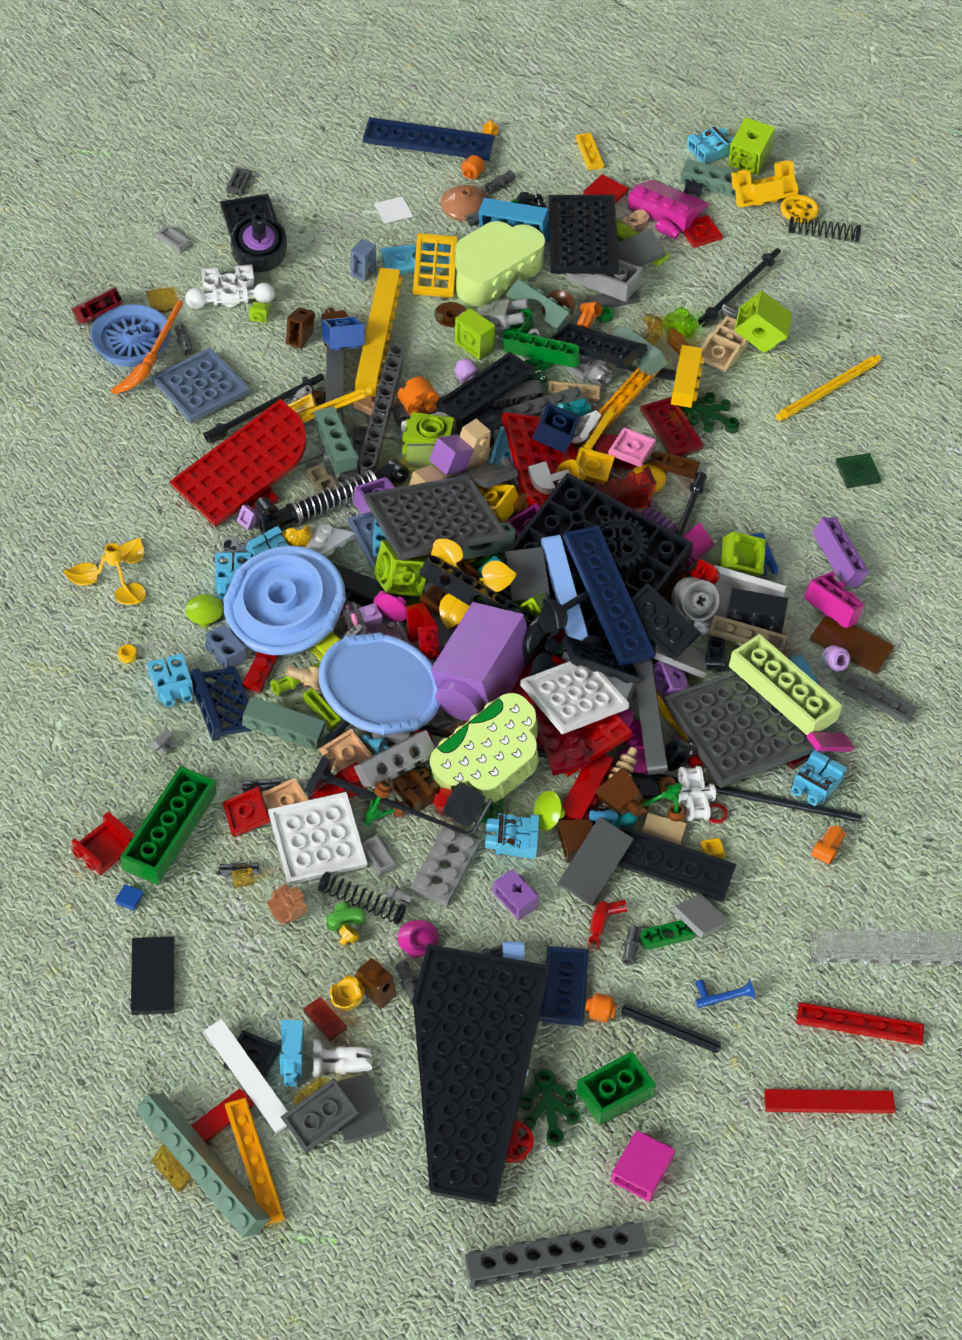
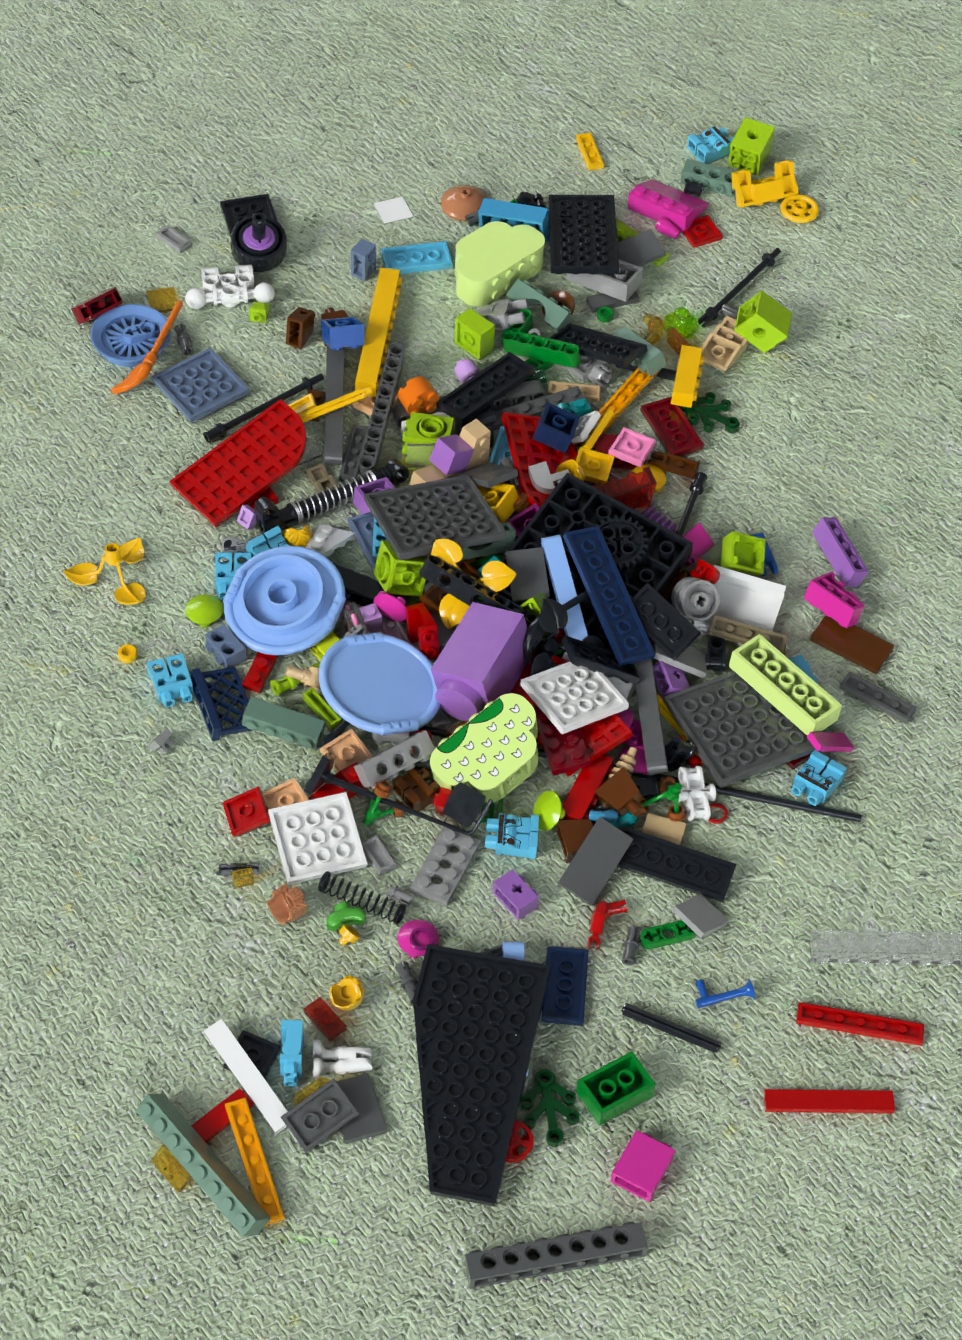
(103, 845): red panel -> none
(129, 897): blue tile -> none
(152, 975): black tile -> none
(168, 825): green brick -> none
(236, 189): dark grey tile -> none
(264, 784): black axle -> none
(302, 392): light grey arm -> none
(335, 439): sand green brick -> none
(374, 981): reddish brown torso -> none
(377, 744): medium azure piece -> none
(428, 138): dark blue plate -> none
(434, 291): yellow piece -> none
(447, 312): reddish brown dish -> none
(473, 167): orange head -> none
(490, 128): light orange tile -> none
(499, 181): dark grey pin -> none
(588, 312): orange piece -> none
(601, 1007): orange head -> none
(606, 186): red tile -> none
(636, 220): tan plate -> none
(713, 847): yellow tile -> none
(757, 609): black brick -> none
(792, 229): black piece -> none
(827, 848): orange piece -> none
(828, 387): yellow piece -> none
(835, 658): lavender head -> none
(858, 470): clear green tile -> none

